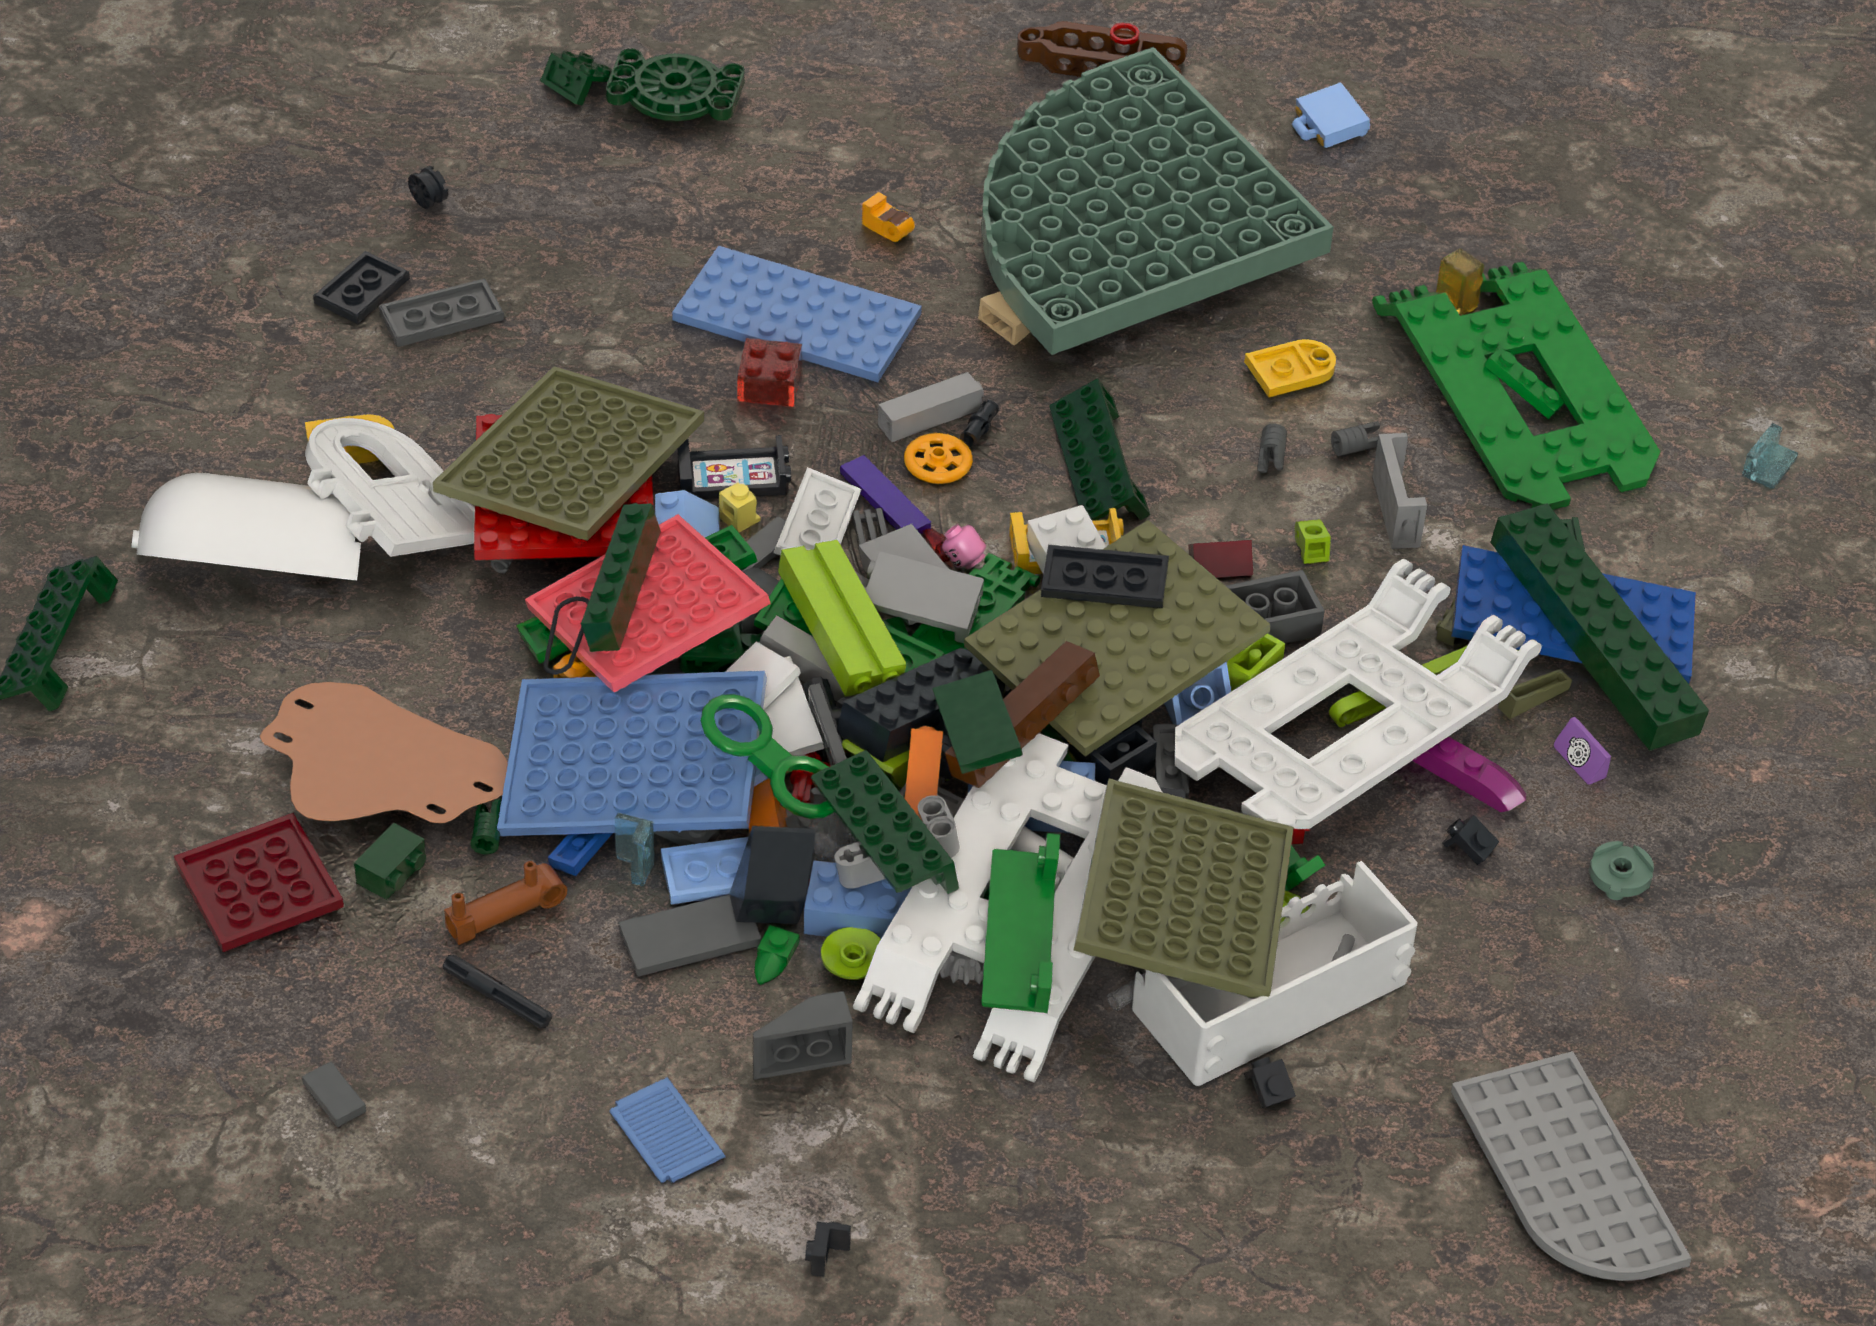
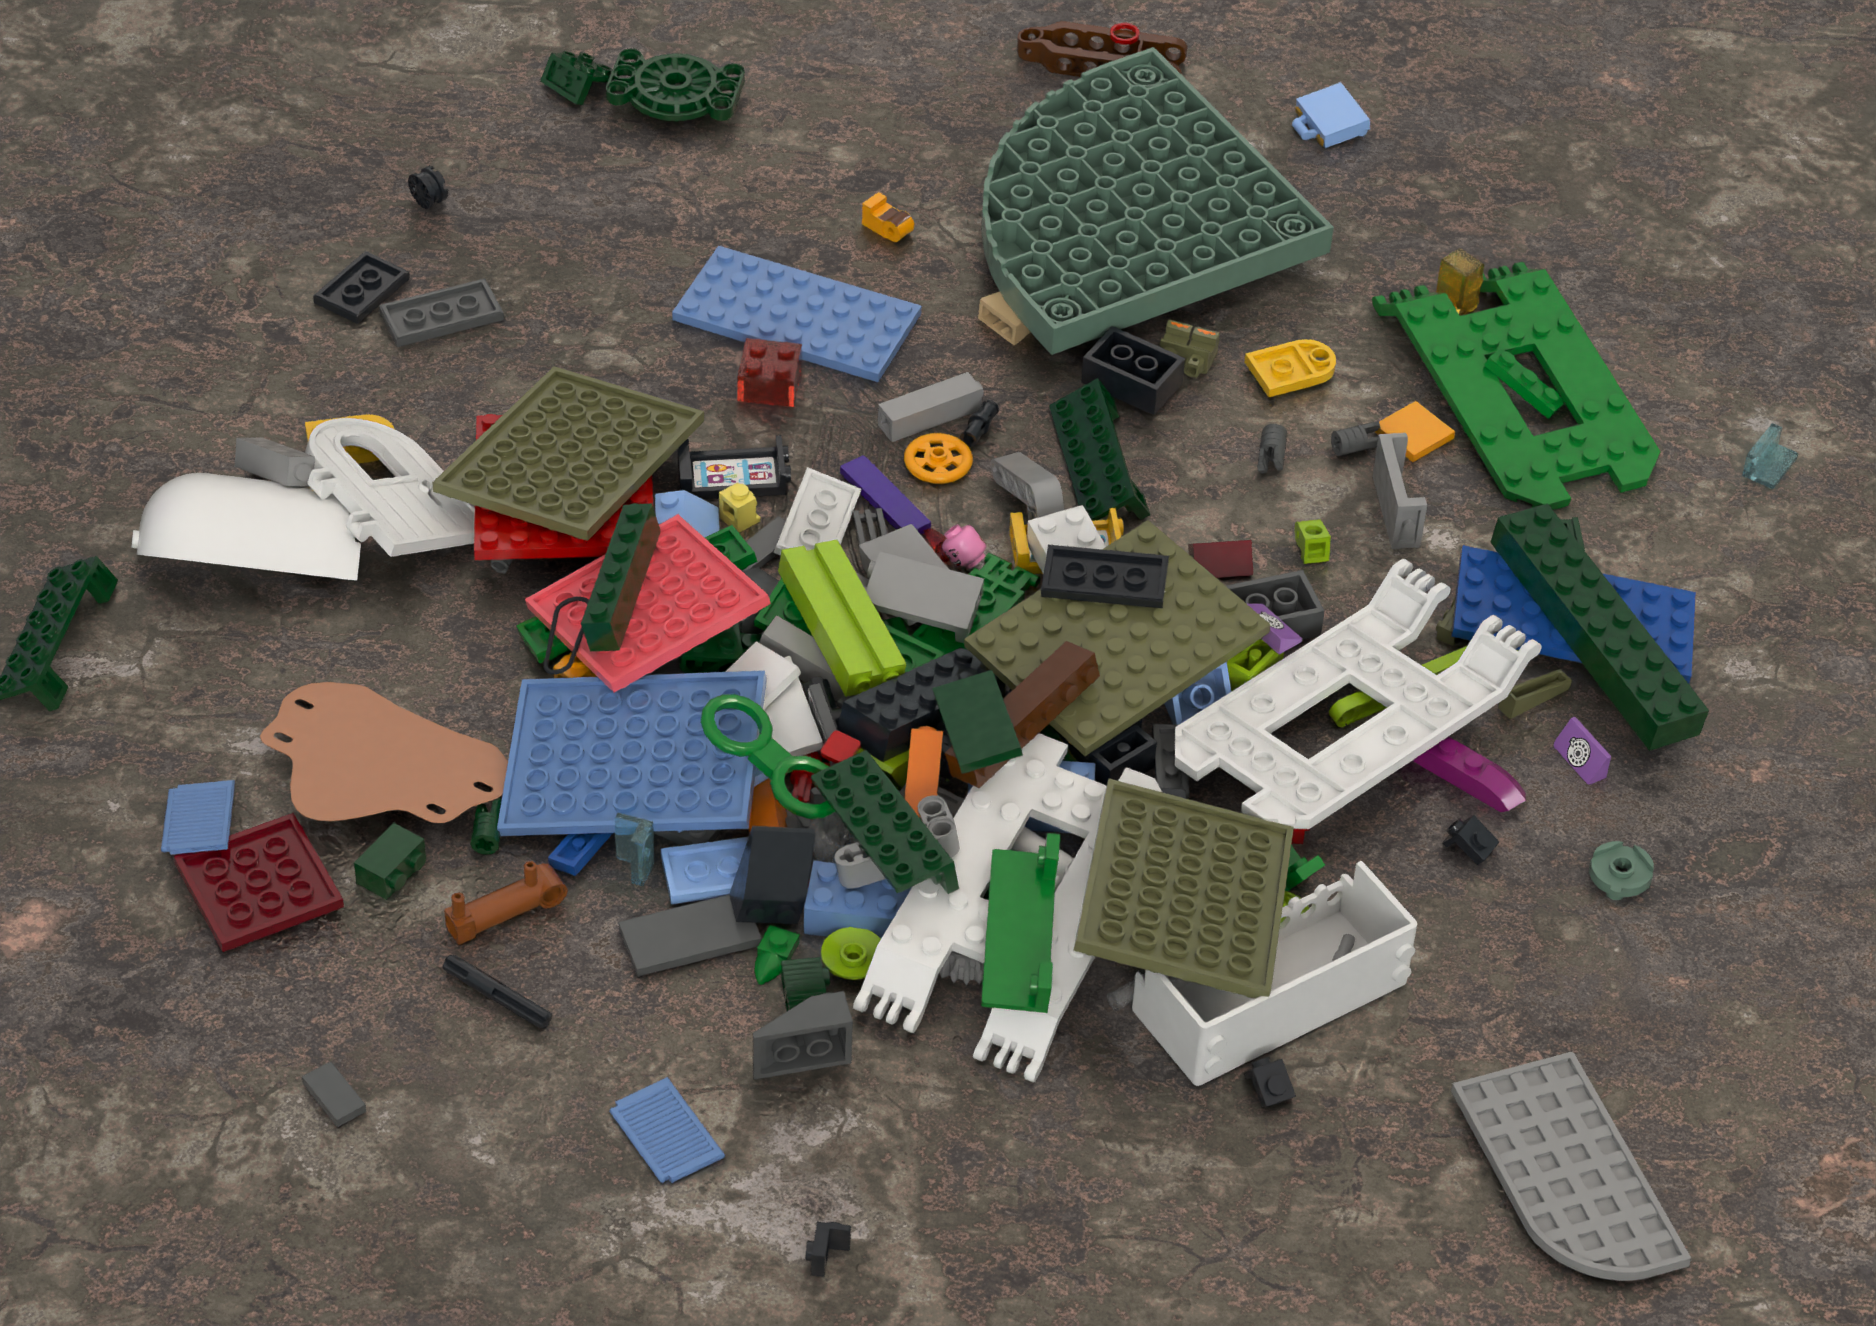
(198, 817): none -> medium blue window
(273, 461): none -> light grey brick
(803, 979): none -> dark green brick
(839, 747): none -> red piece
(1029, 483): none -> light grey beam
(1134, 369): none -> black brick
(1196, 347): none -> olive hips
(1280, 636): none -> medium lavender slope
(1422, 427): none -> light orange tile

